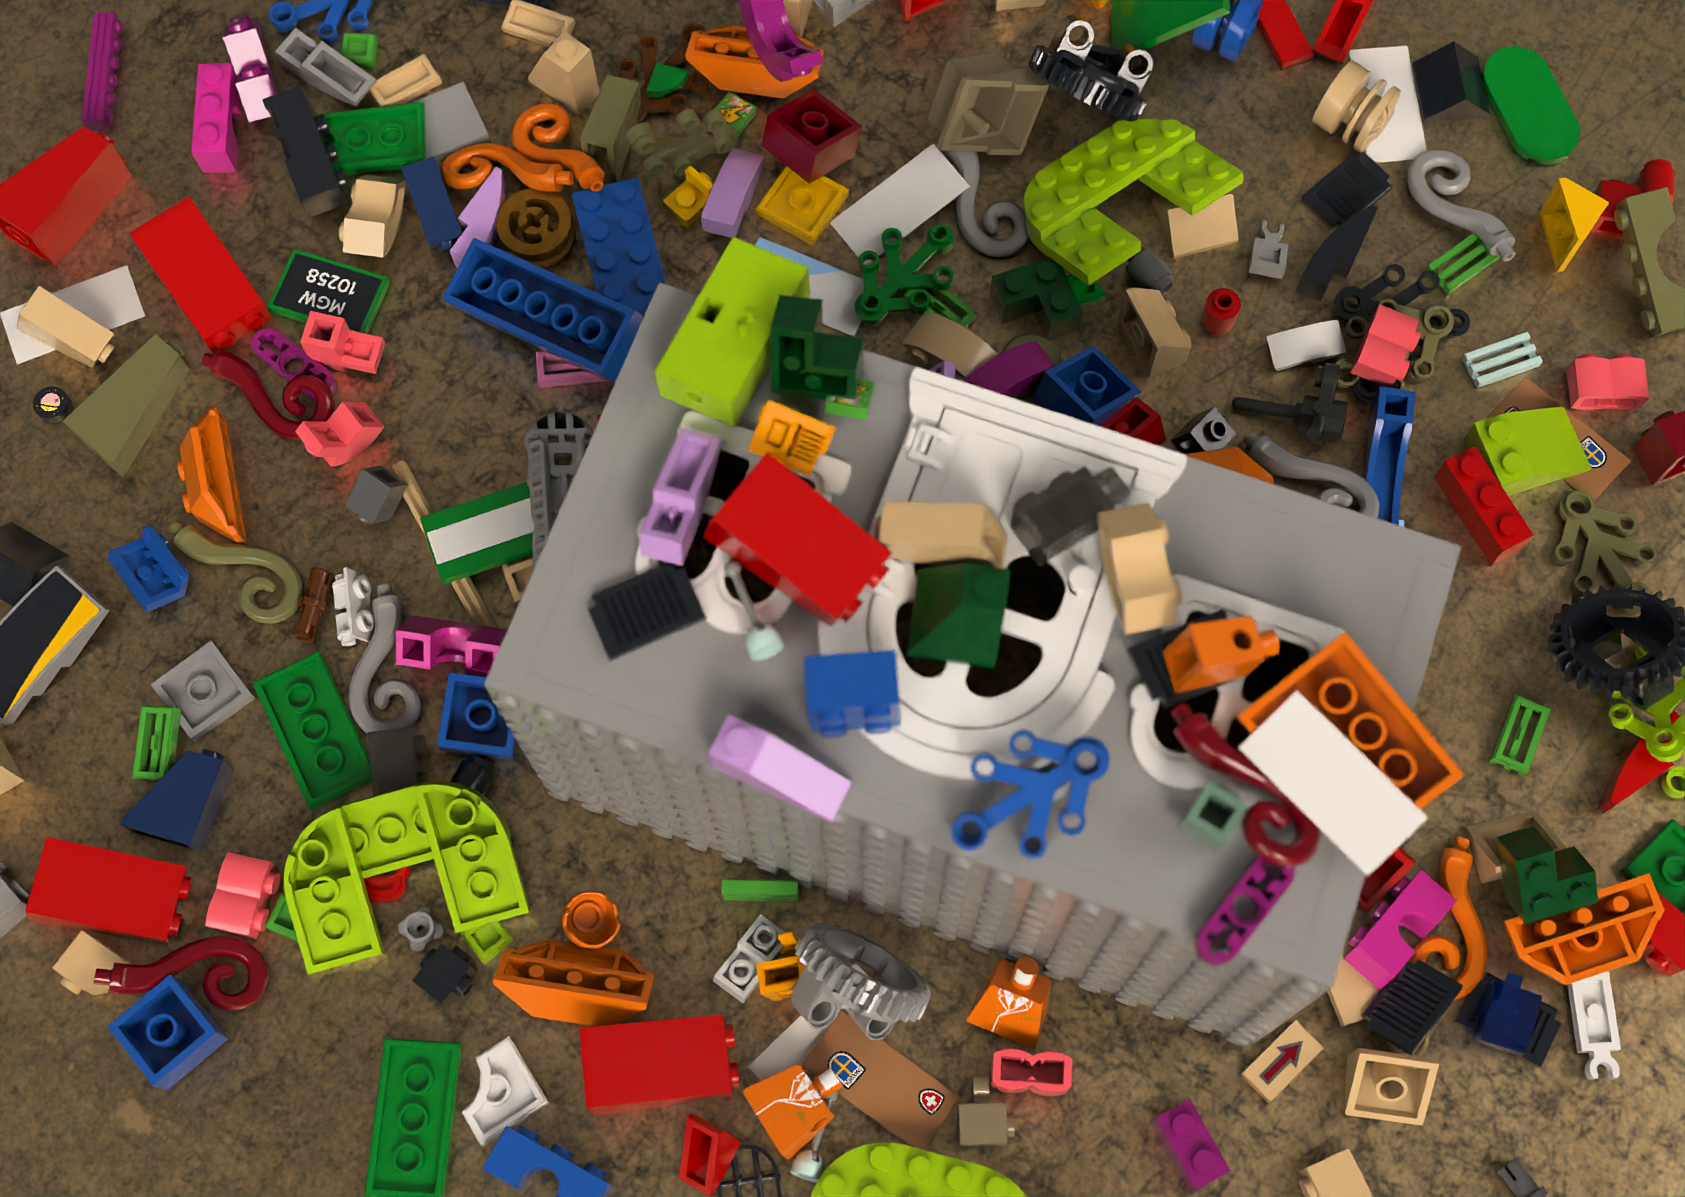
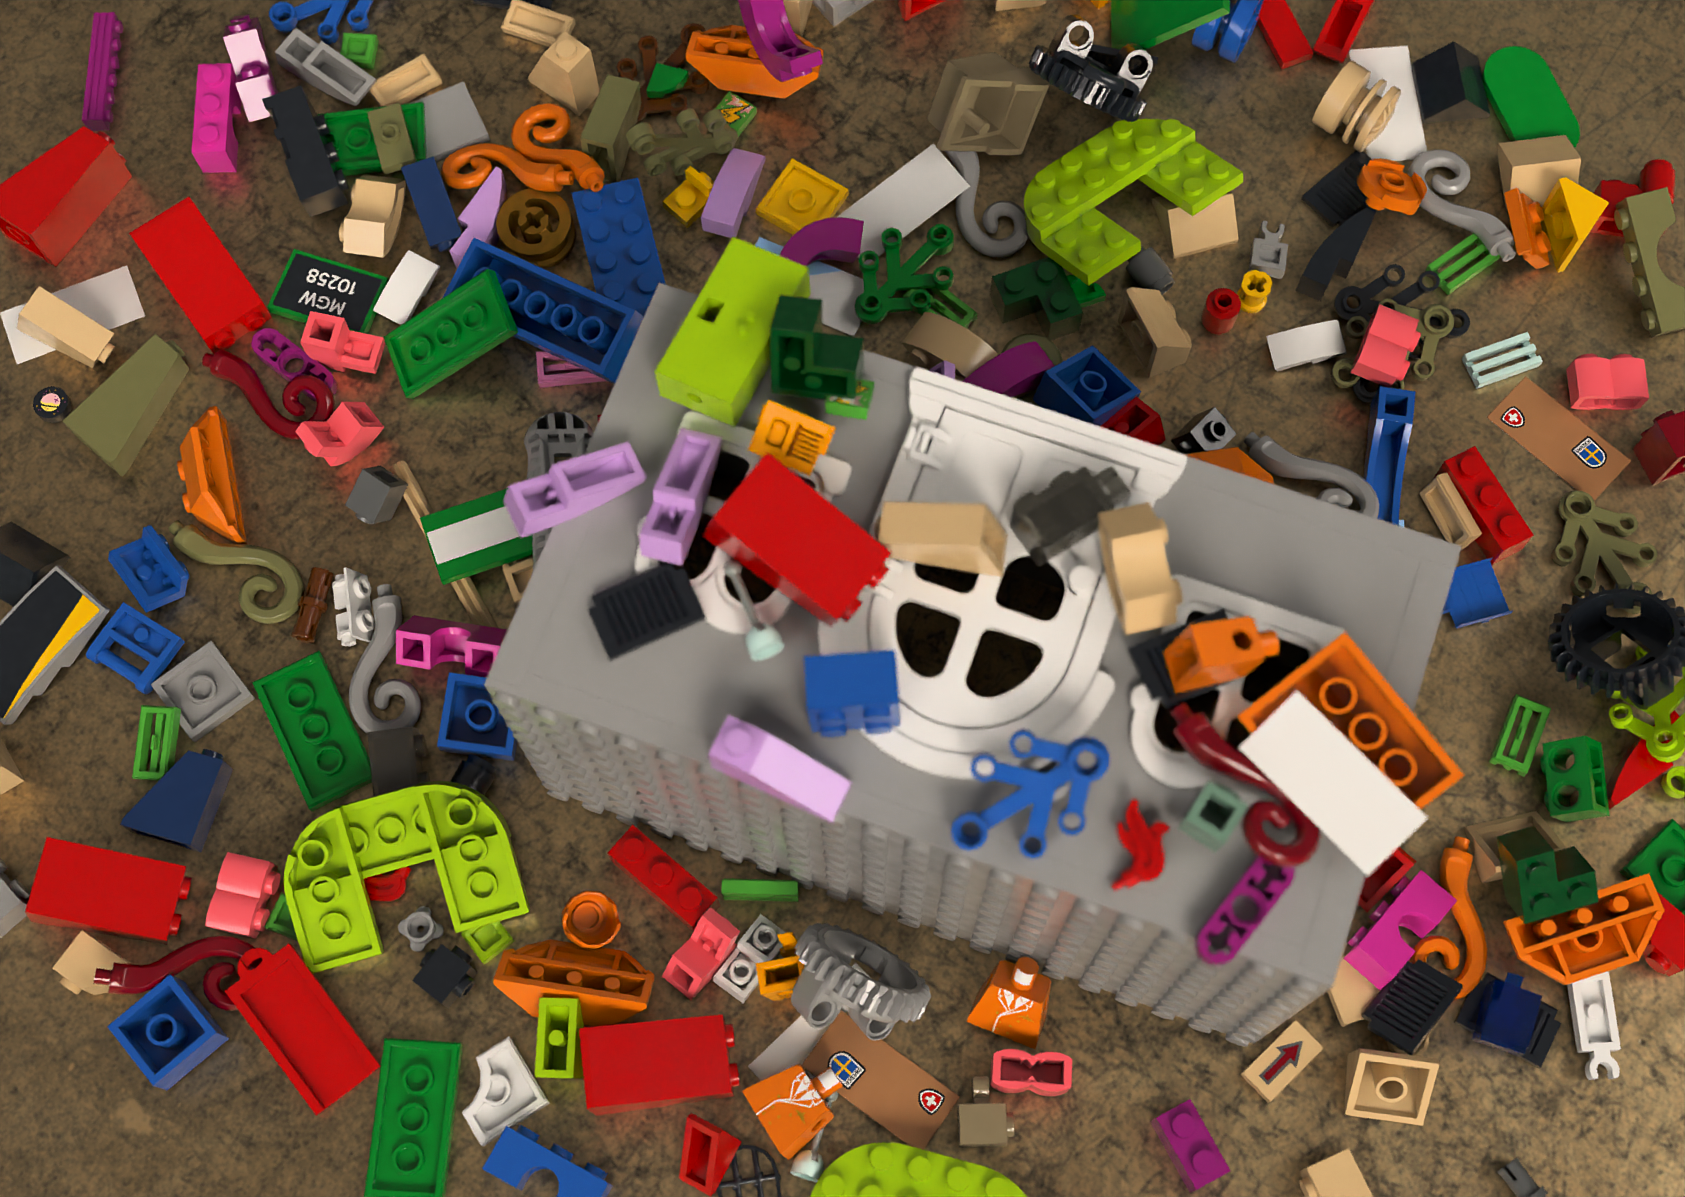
(142, 638): none -> blue plate
(301, 1026): none -> red piece
(391, 138): none -> olive plate
(406, 287): none -> white slope
(450, 334): none -> green tile
(559, 1039): none -> lime slope
(573, 488): none -> lavender slope
(662, 877): none -> red brick
(702, 954): none -> coral brick
(811, 135): dark red brick -> none
(825, 239): none -> magenta arch
(959, 614): dark green slope -> none
(1143, 845): none -> red piece
(1253, 292): none -> yellow bush
(1316, 415): pearl dark grey piece -> none
(1390, 187): none -> orange plate
(1450, 511): none -> tan tile
(1475, 595): none -> blue piece
(1526, 228): none -> orange plate
(1529, 448): lime slope -> none
(1537, 165): none -> tan slope
(1584, 775): none -> green brick

